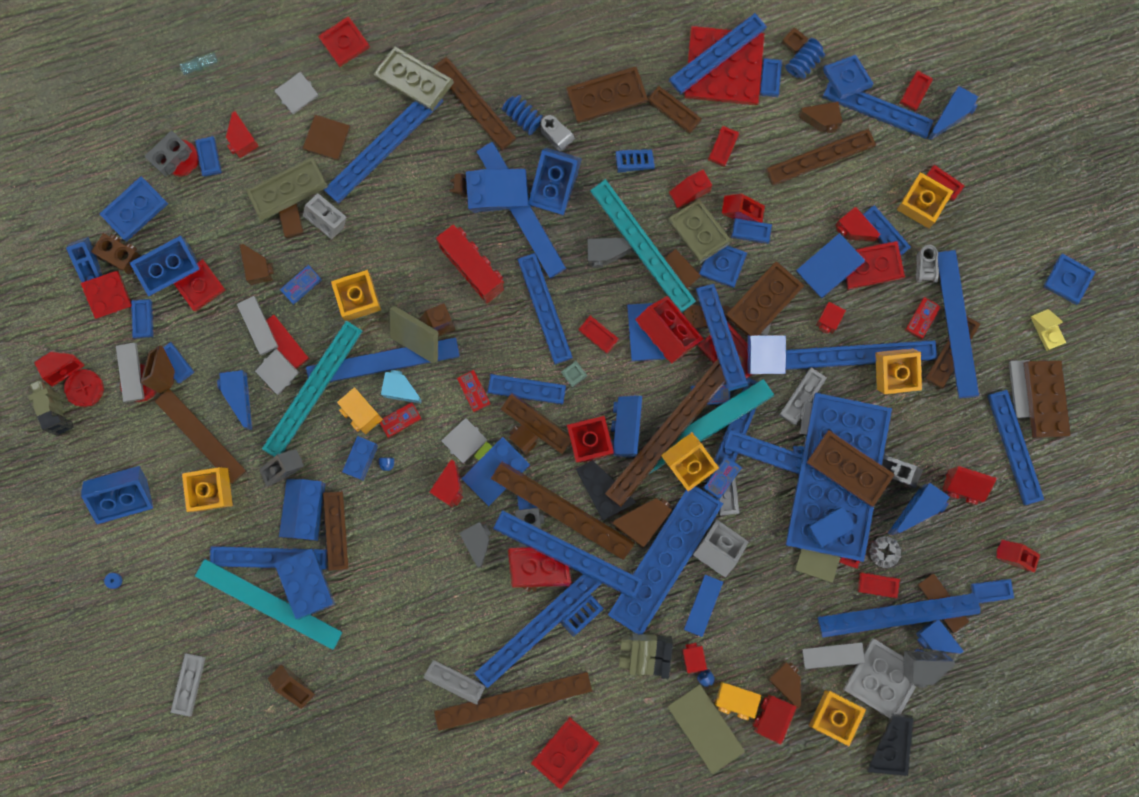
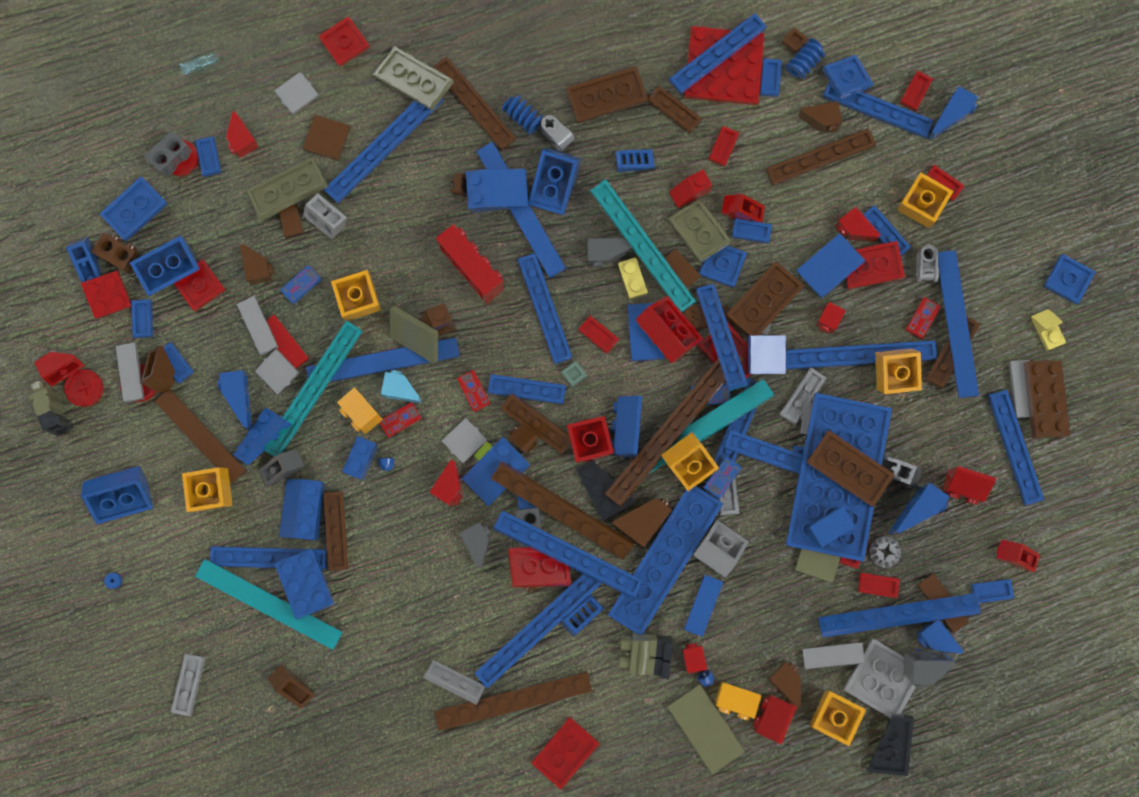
(262, 432): none -> blue wing
(632, 278): none -> light yellow plate

